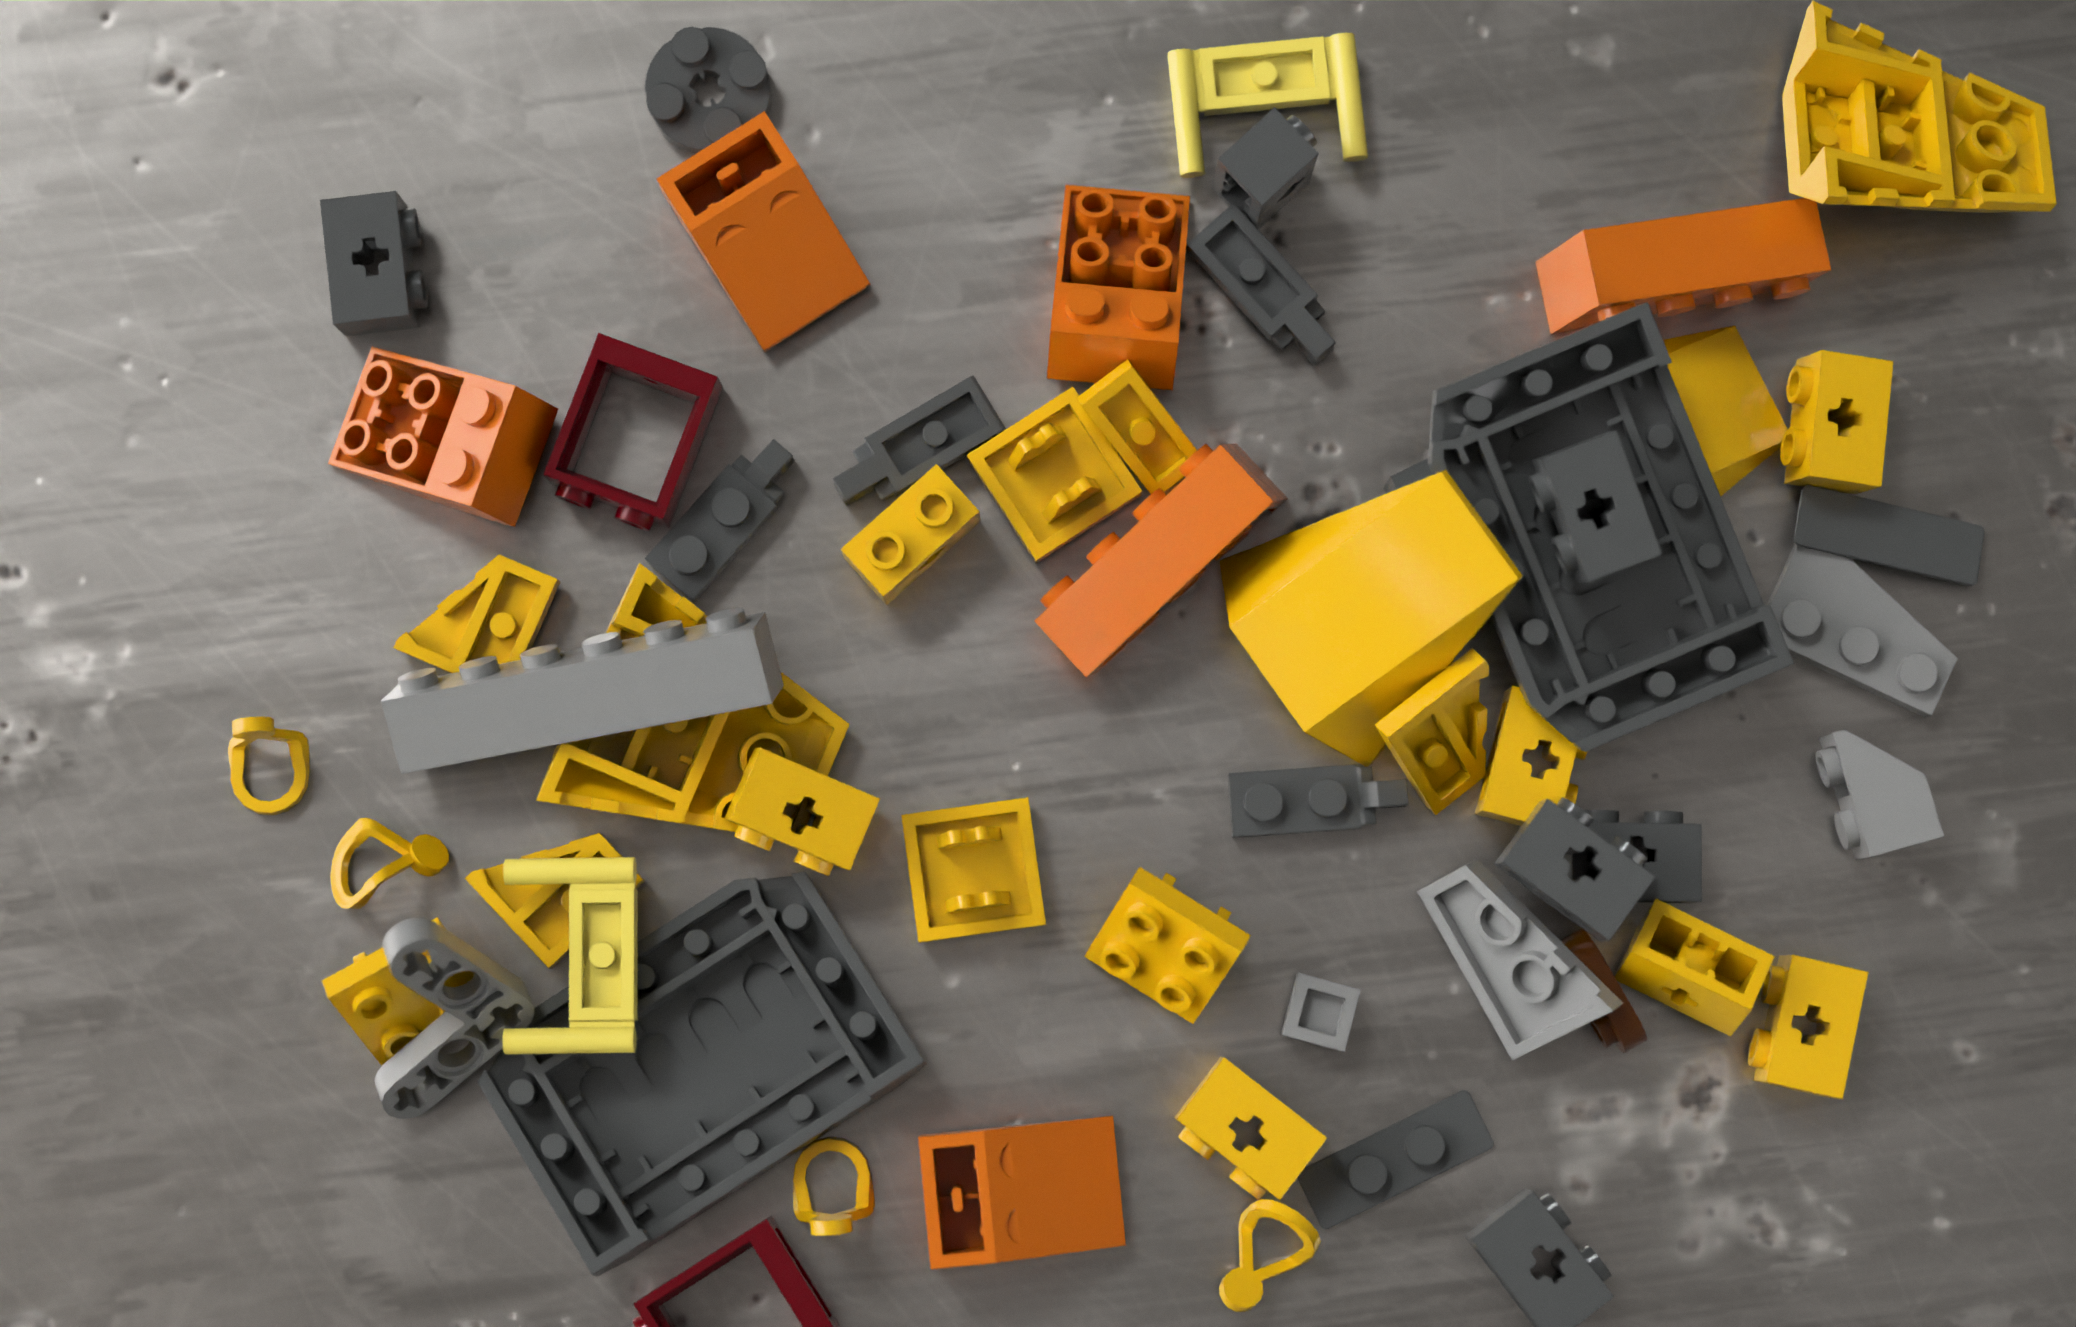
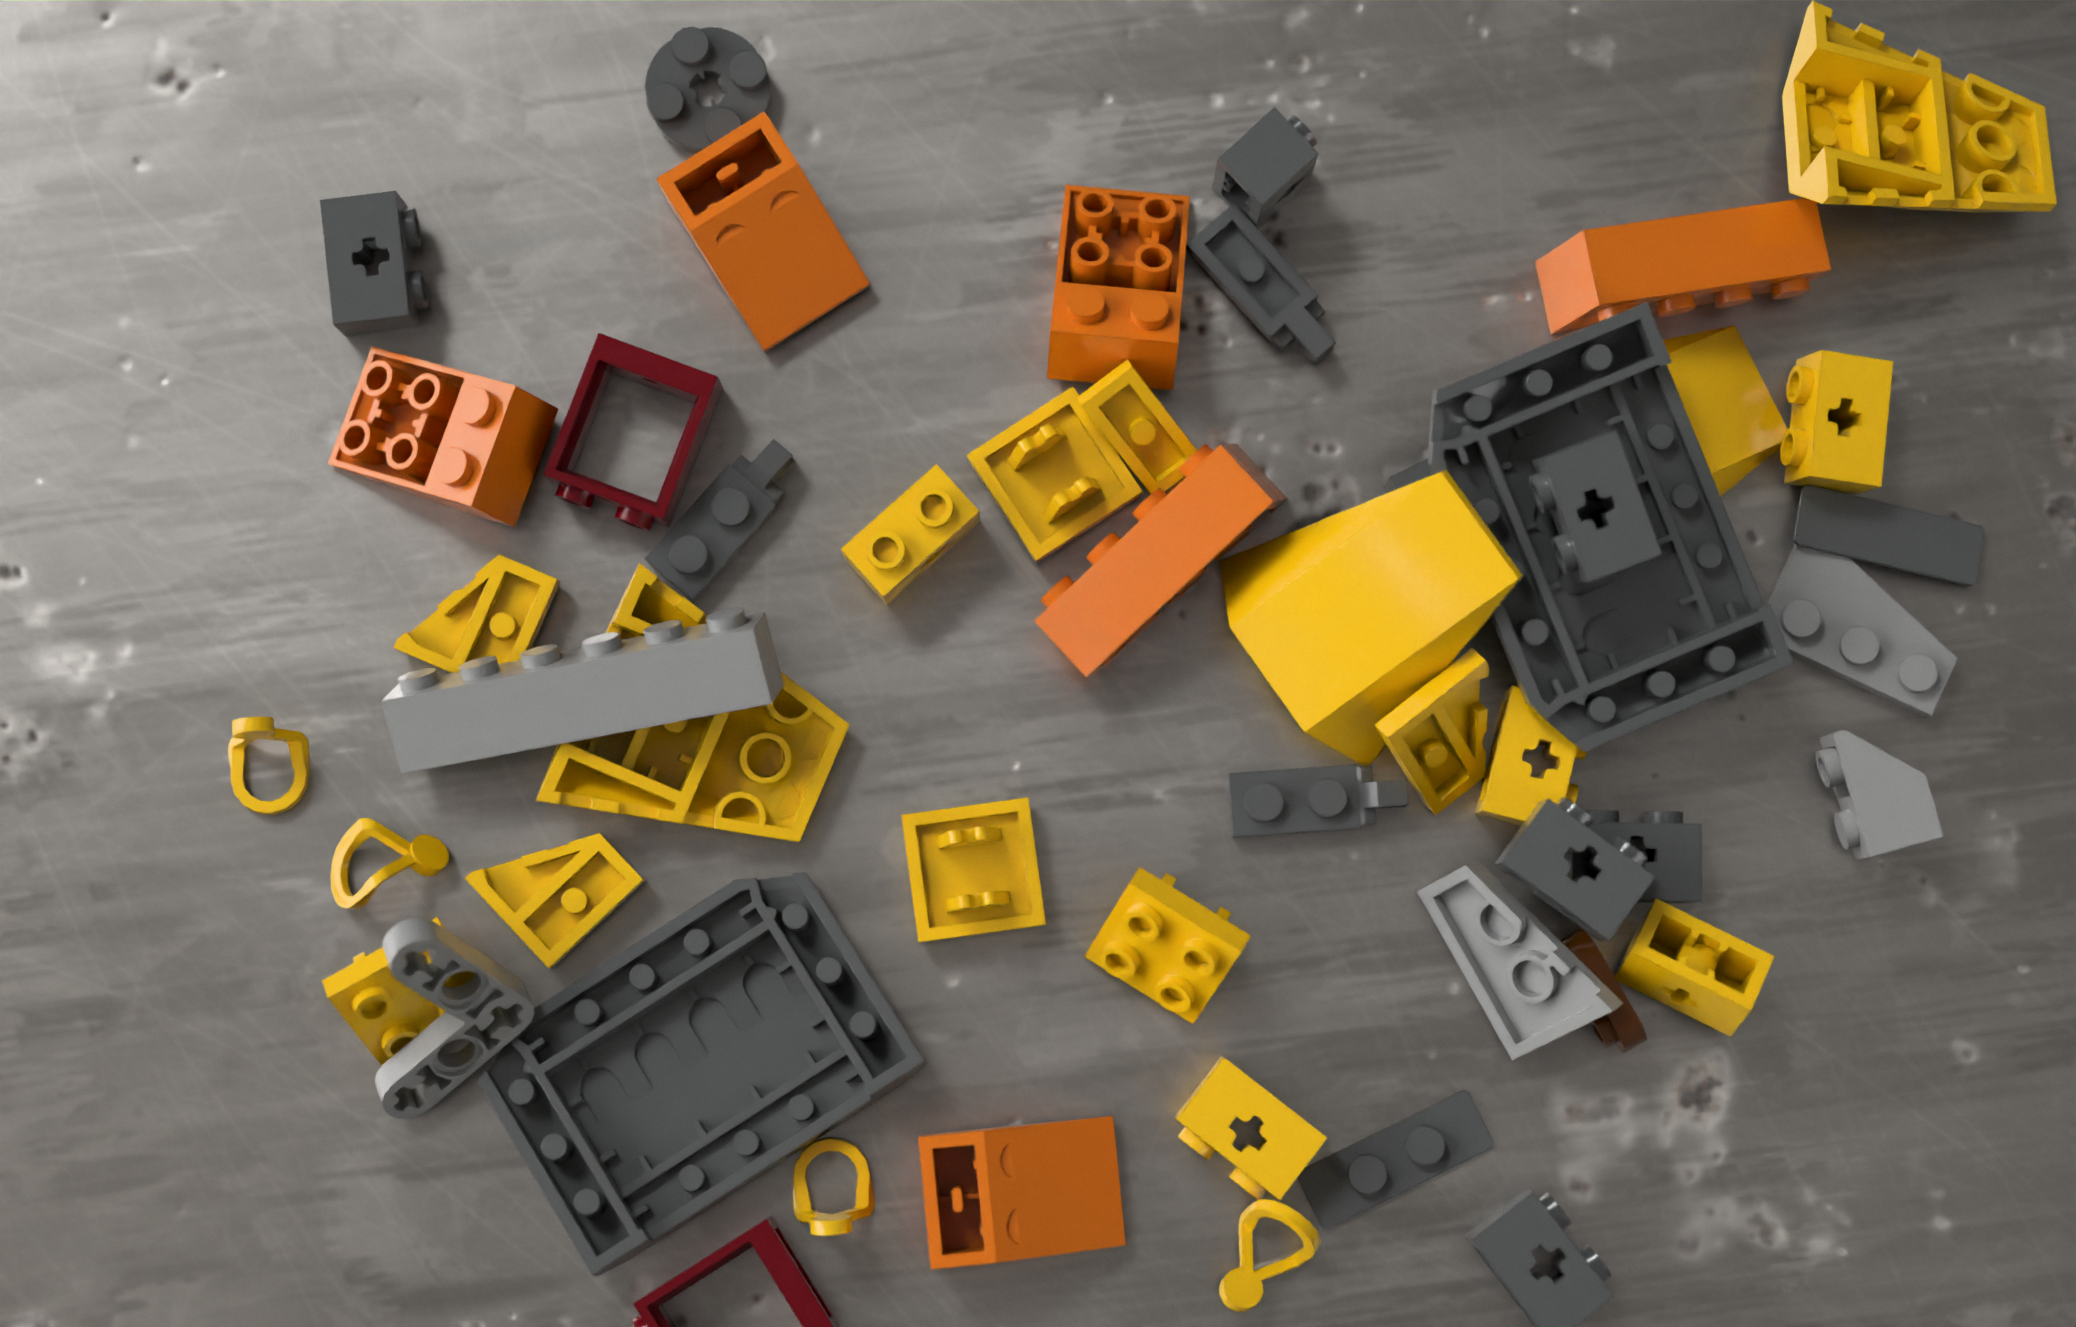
(600, 955): light yellow plate -> none
(839, 812): yellow brick -> none
(914, 443): dark grey hinge -> none
(1264, 78): light yellow plate -> none
(1320, 1012): light grey plate -> none
(1833, 1001): yellow brick -> none

